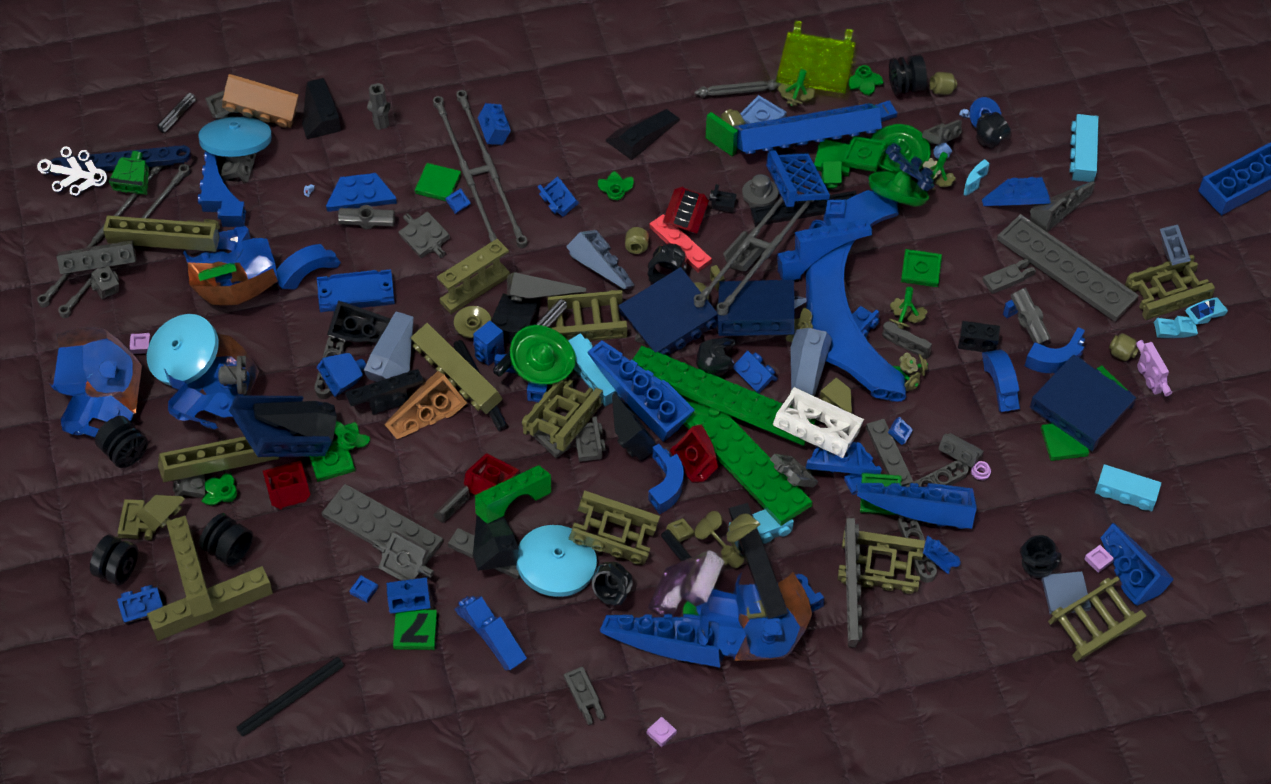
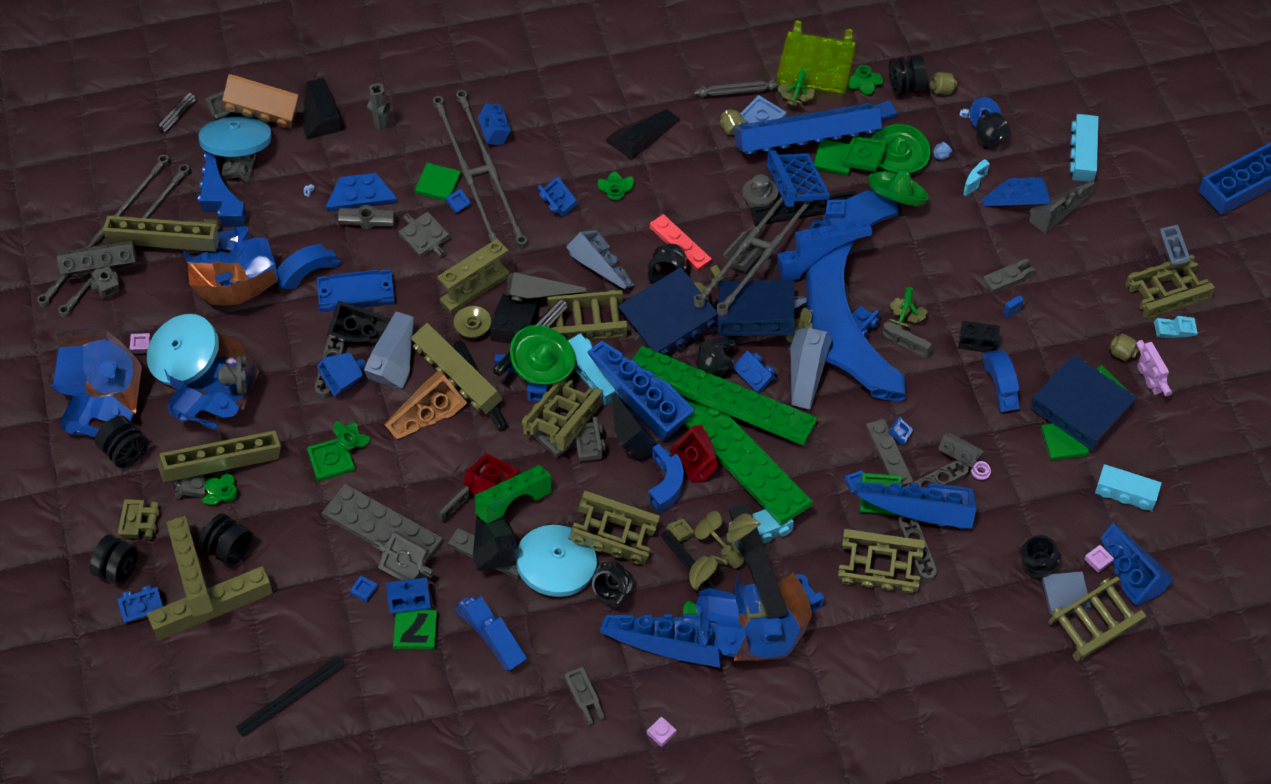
(75, 173): plant -> none
(131, 175): green torso -> none
(153, 157): dark blue plate -> none
(158, 509): olive slope -> none
(217, 271): green tile -> none
(273, 441): dark blue panel -> none
(286, 485): dark red slope -> none
(301, 417): black wedge -> none
(385, 393): black bracket -> none
(488, 342): blue brick -> none
(636, 240): olive head -> none
(686, 209): dark red slope -> none
(687, 579): clear purple arch -> none
(721, 134): green tile -> none
(722, 200): black bracket -> none
(796, 473): dark grey plate -> none
(831, 174): green brick -> none
(836, 419): white fence -> none
(837, 394): olive slope -> none
(853, 591): dark grey plate -> none
(854, 462): blue wing -> none
(909, 365): olive plant -> none
(921, 268): green tile -> none
(925, 180): dark blue plant -> none
(937, 167): plant -> none
(939, 555): blue hinge -> none
(943, 133): dark grey bracket -> none
(1030, 316): dark grey piece -> none
(1051, 360): blue arch -> none
(1068, 267): dark grey plate -> none
(1205, 310): slope -> none

